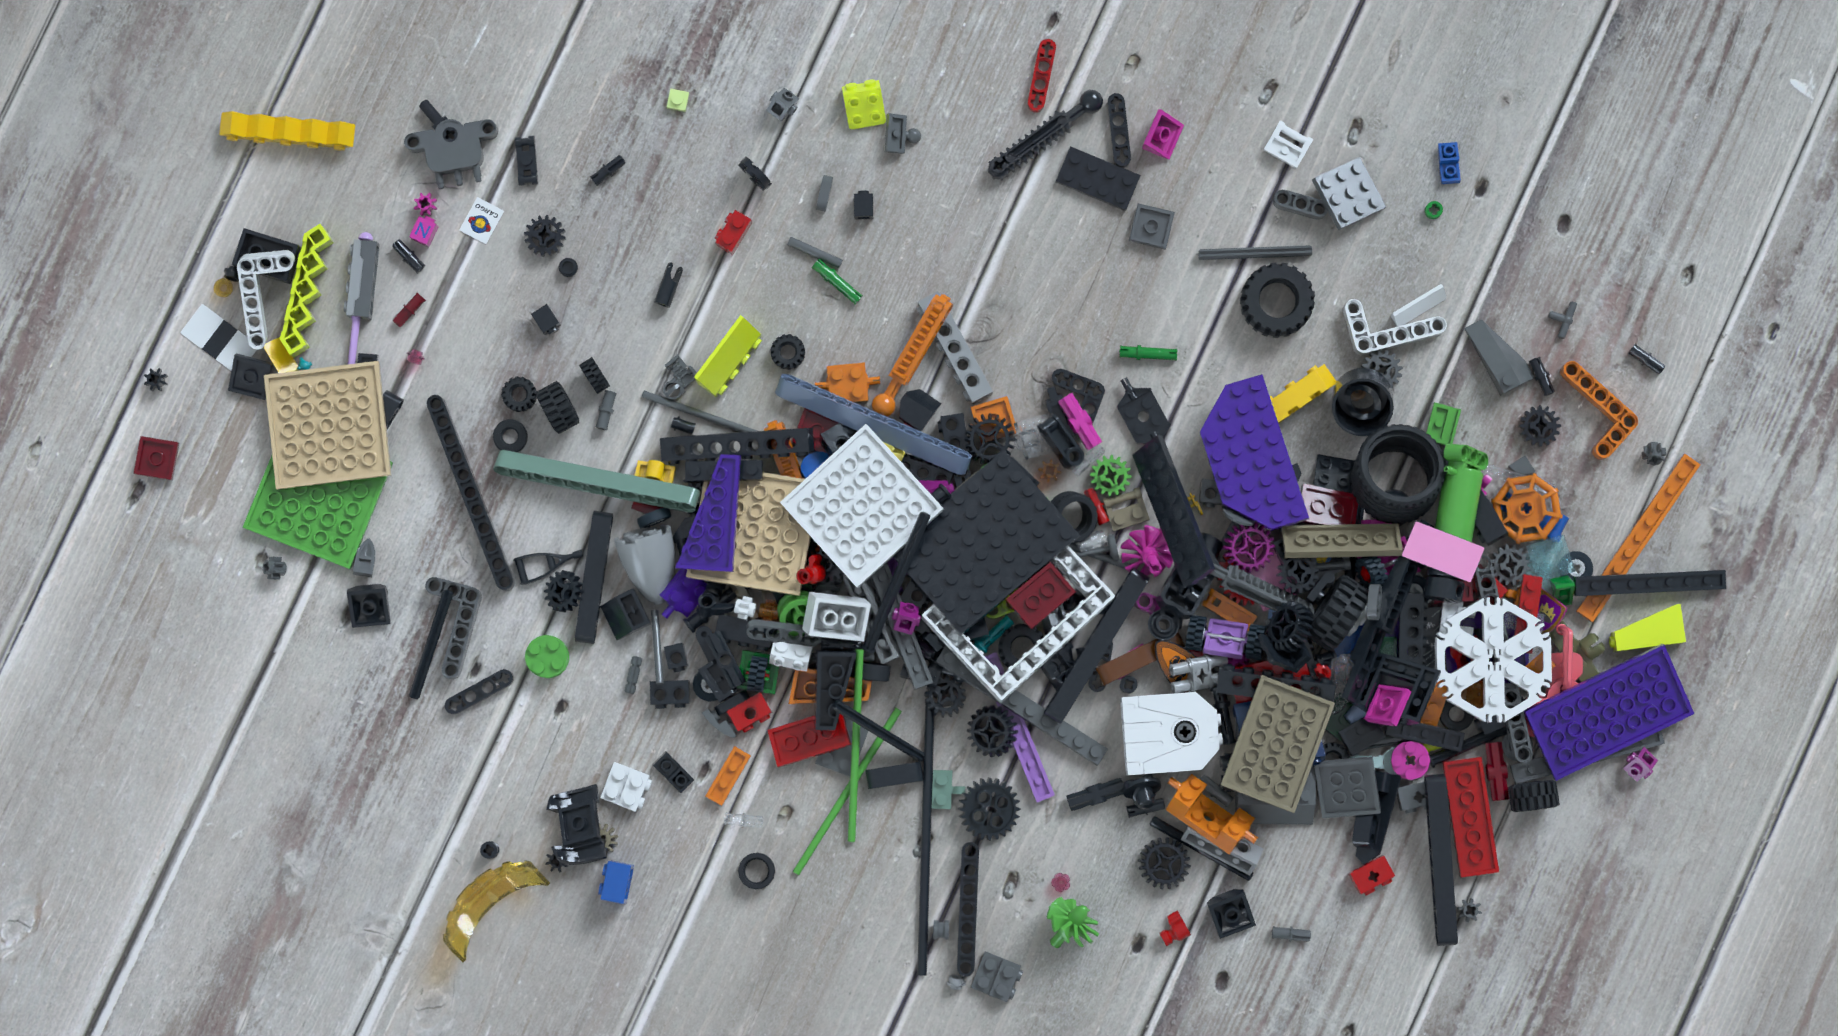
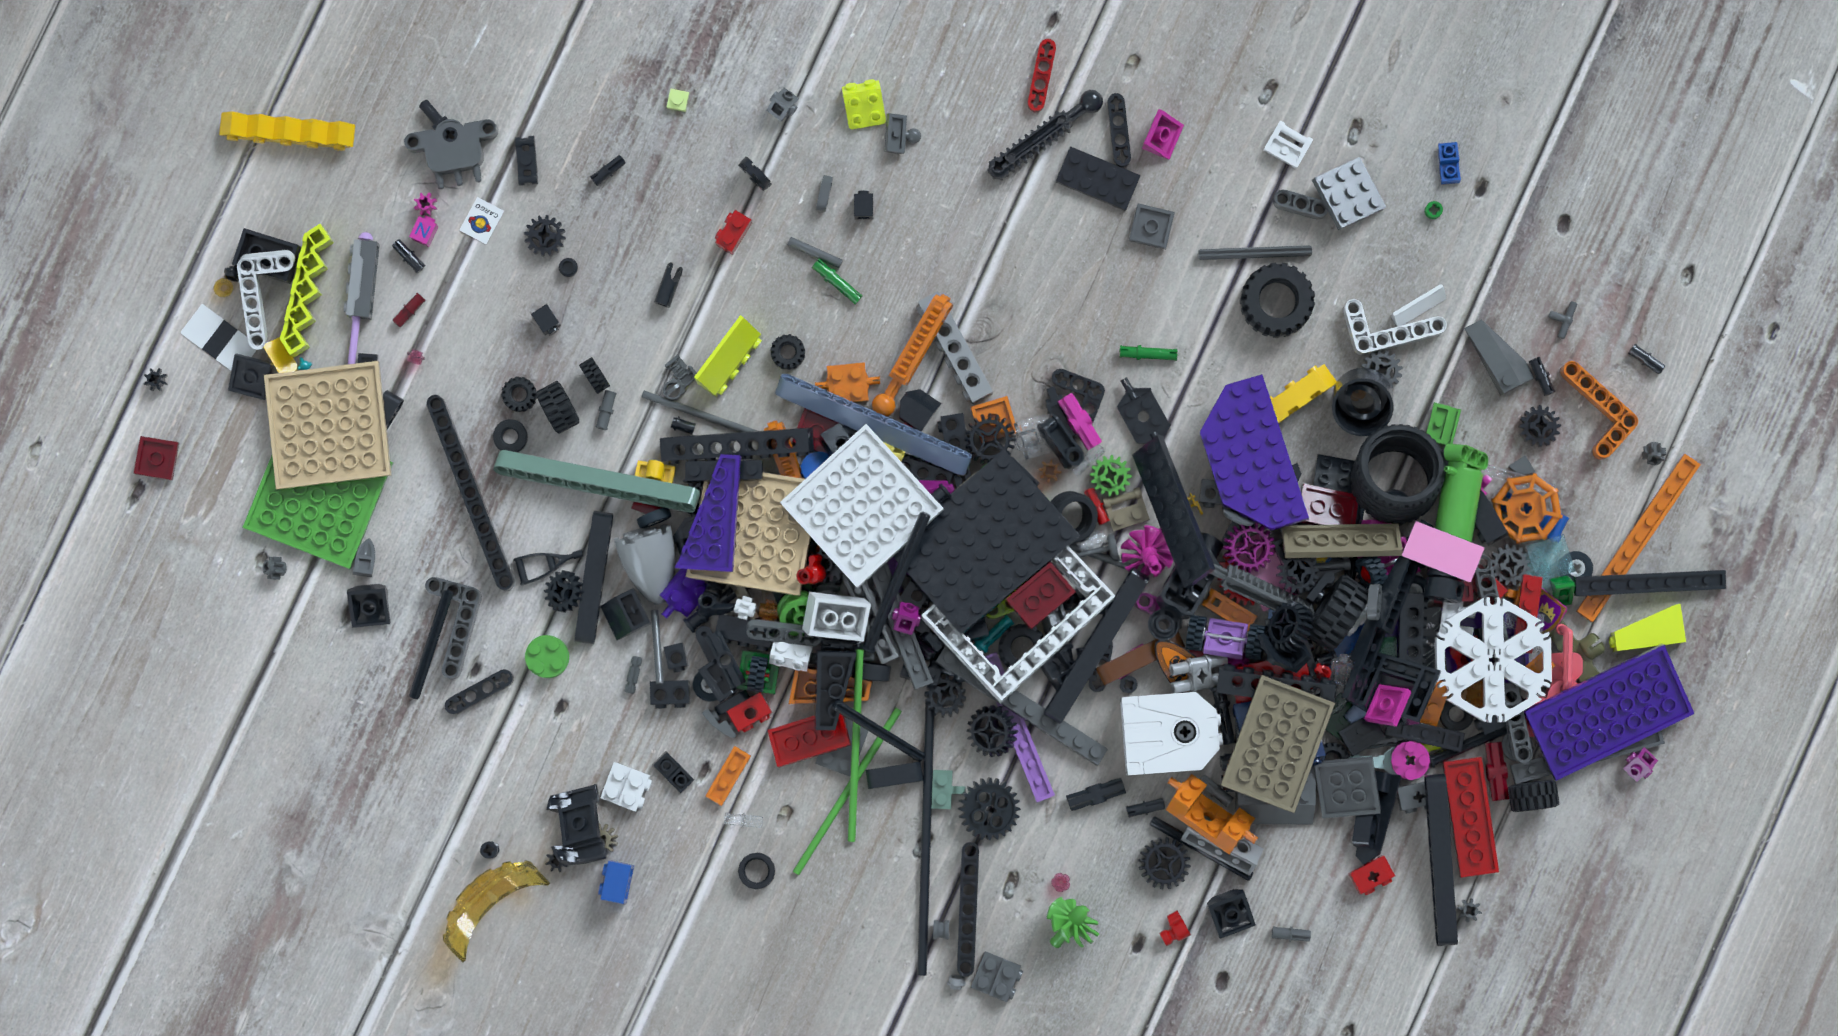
(1142, 790): black plate -> none

